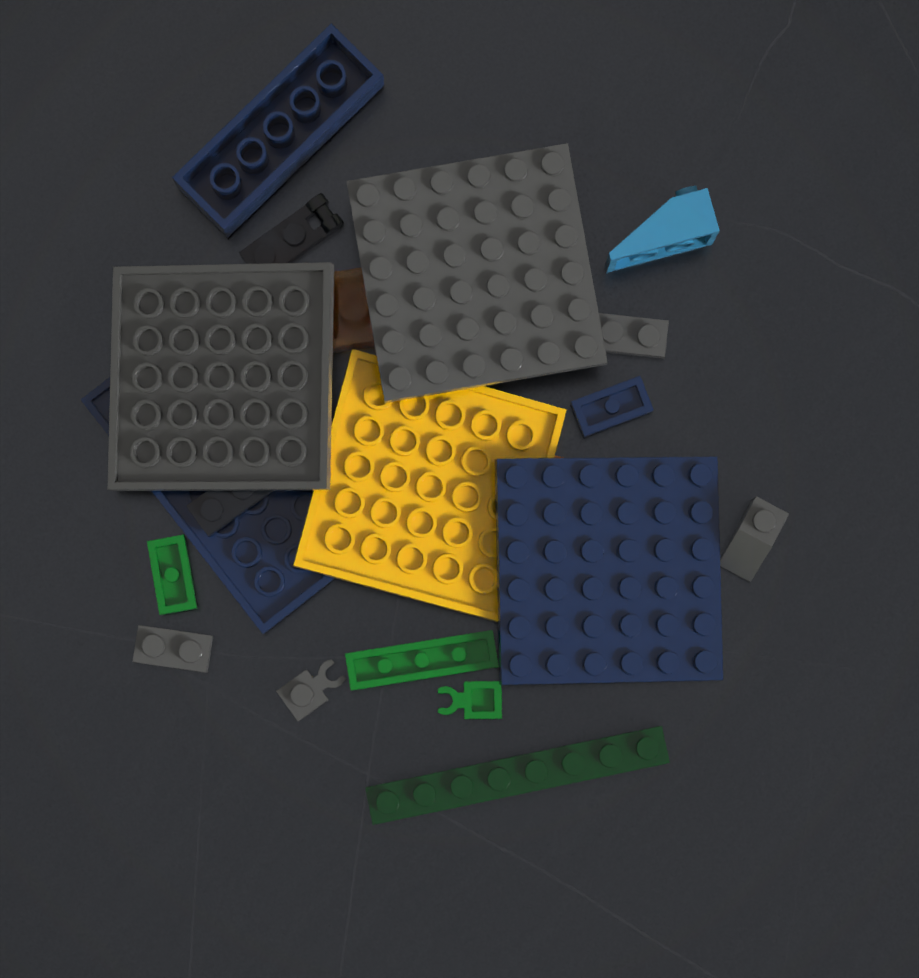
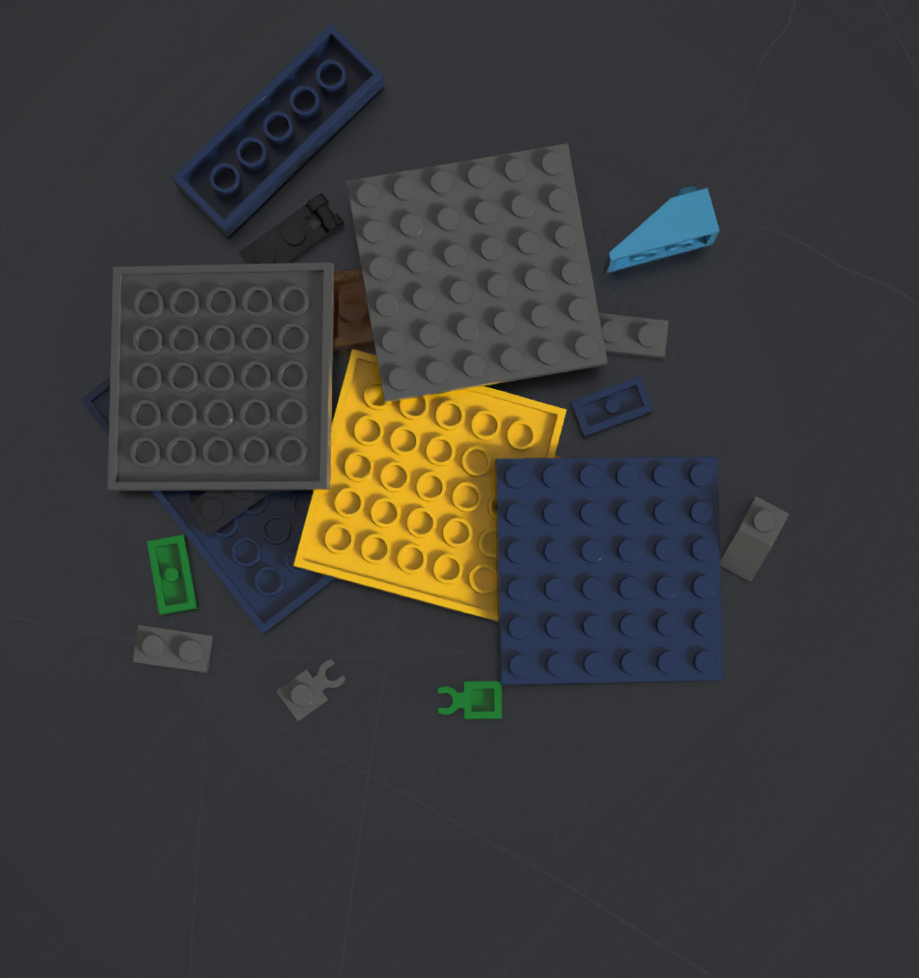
(421, 660): green plate -> none
(517, 775): dark green brick -> none

